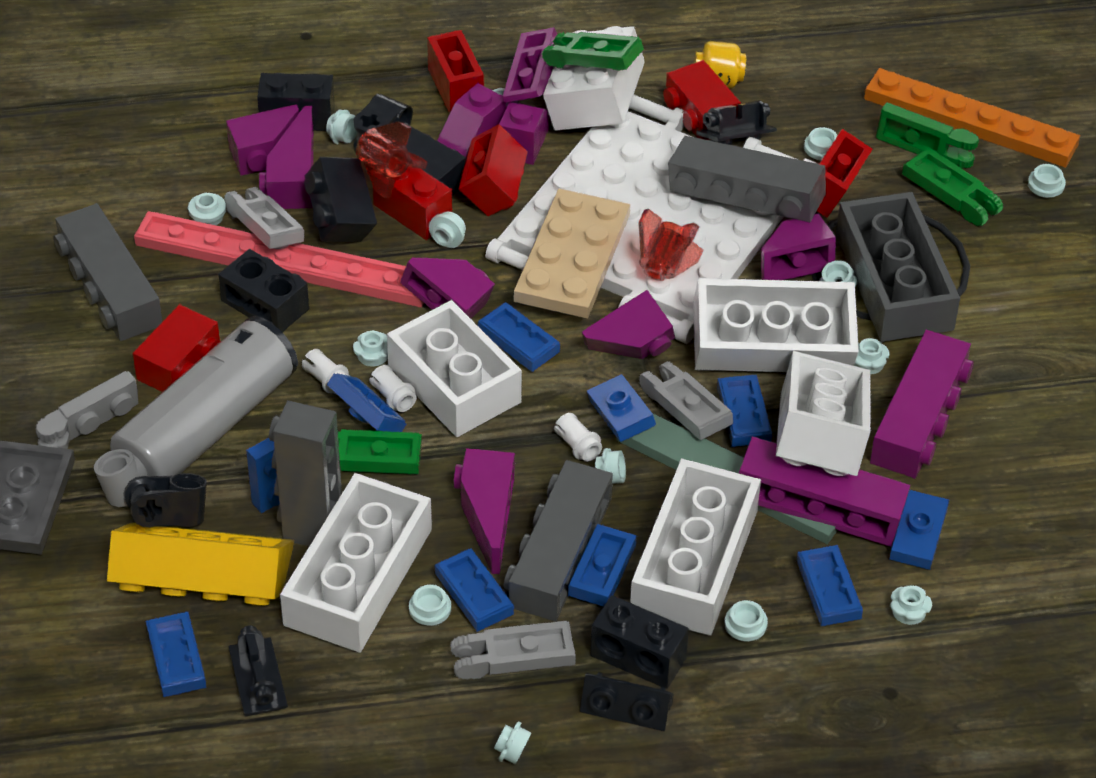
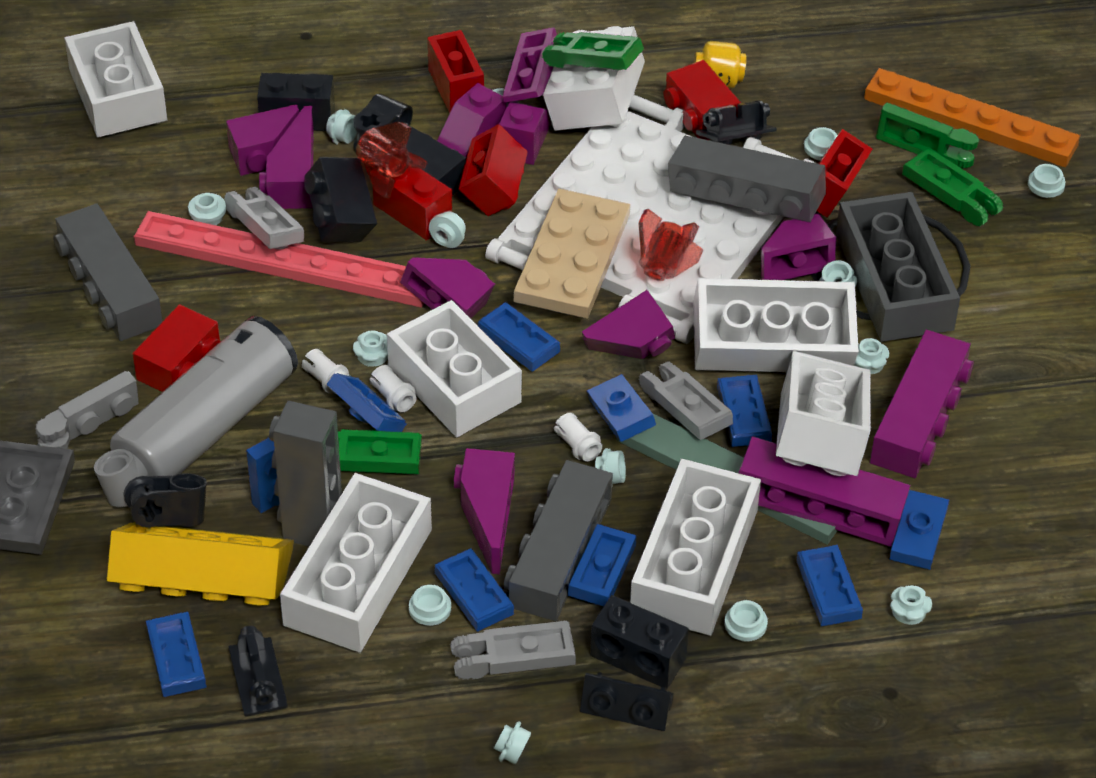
(116, 79): none -> white brick
(264, 290): black brick -> none

